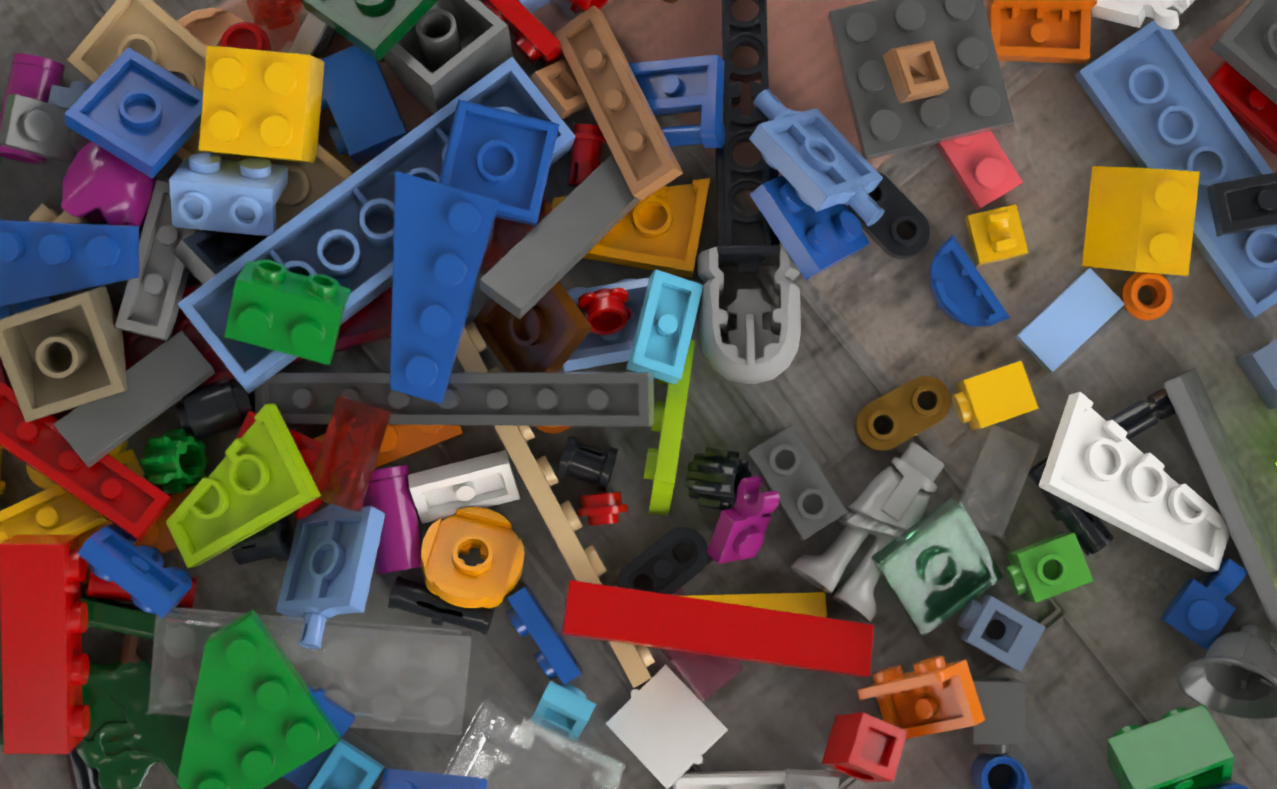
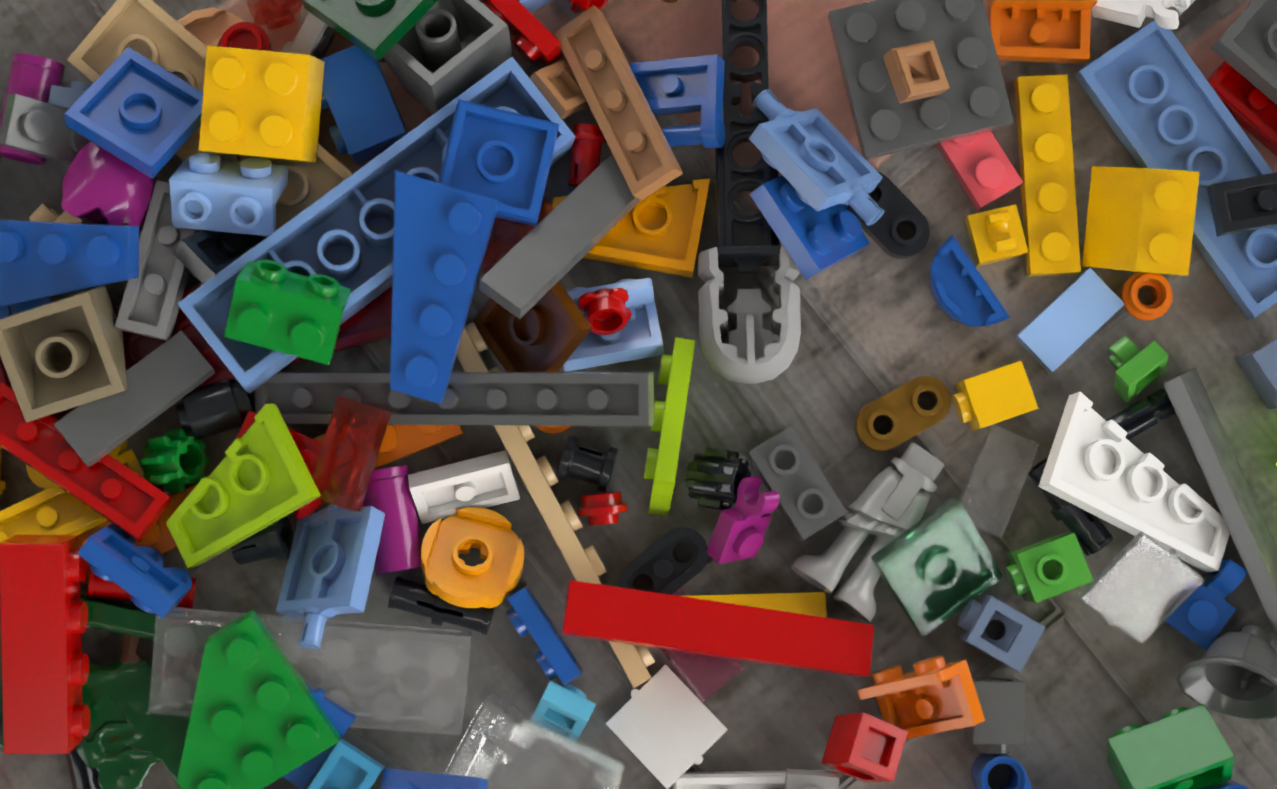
(665, 326): medium azure plate -> none
(1047, 175): none -> yellow plate
(1135, 368): none -> bright green tile
(1141, 587): none -> clear piece

